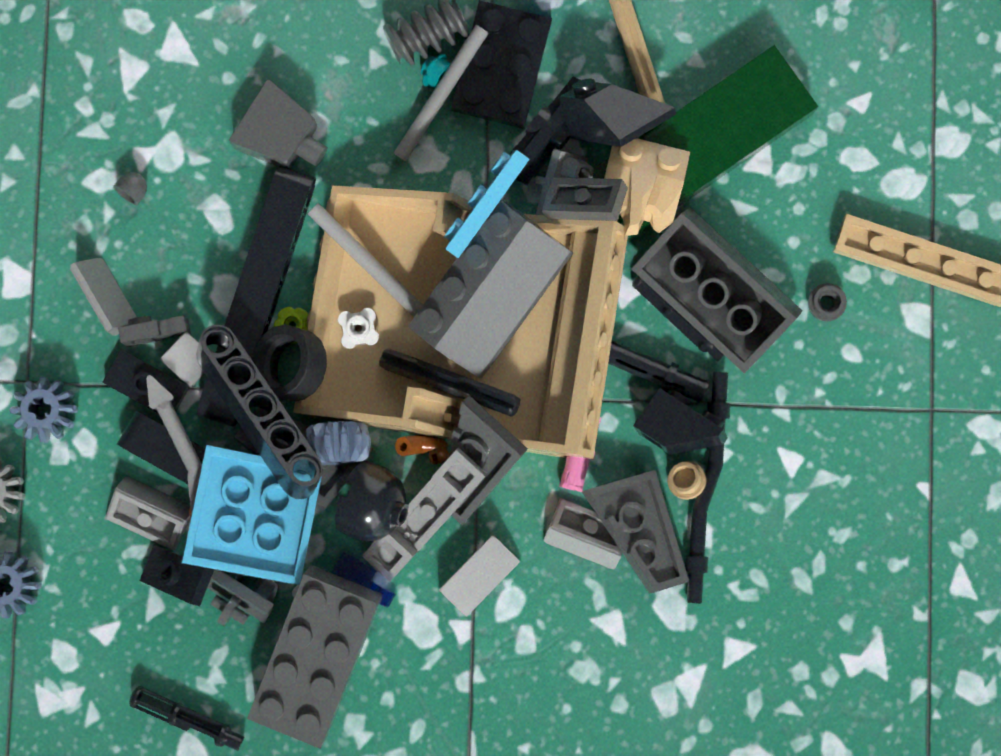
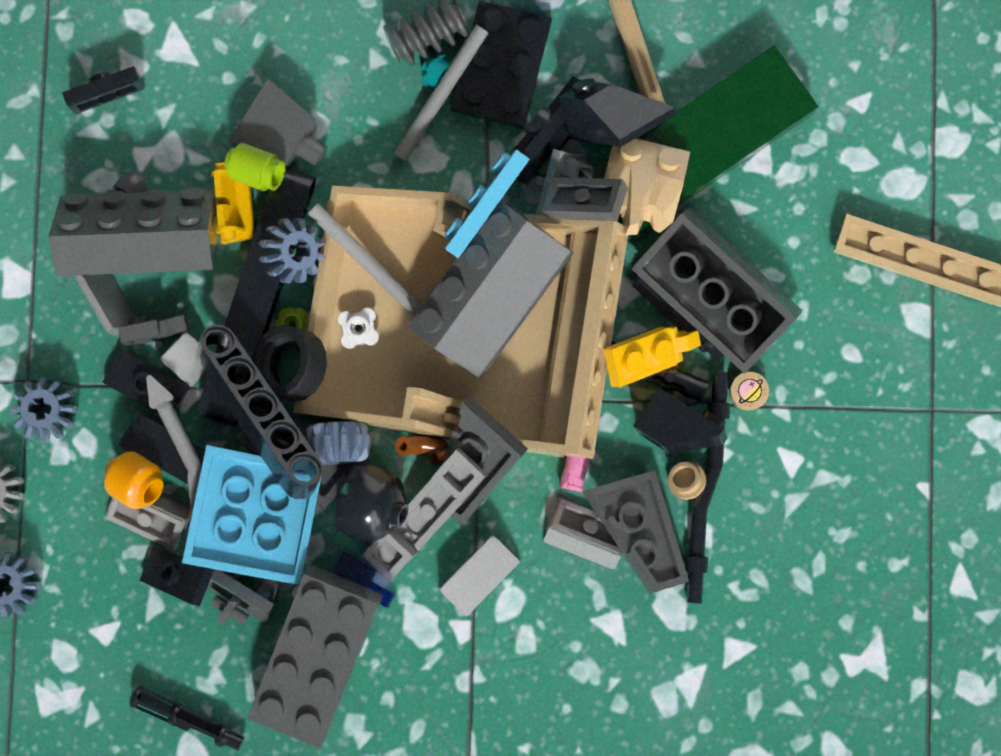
(103, 89): none -> black plate
(133, 480): none -> light orange head
(134, 232): none -> dark grey brick
(233, 207): none -> yellow hinge
(254, 167): none -> lime brick
(299, 237): none -> sand blue gear
(449, 382): black axle -> none
(647, 354): none -> yellow hinge
(749, 391): none -> tile
(837, 296): dark grey plate -> none

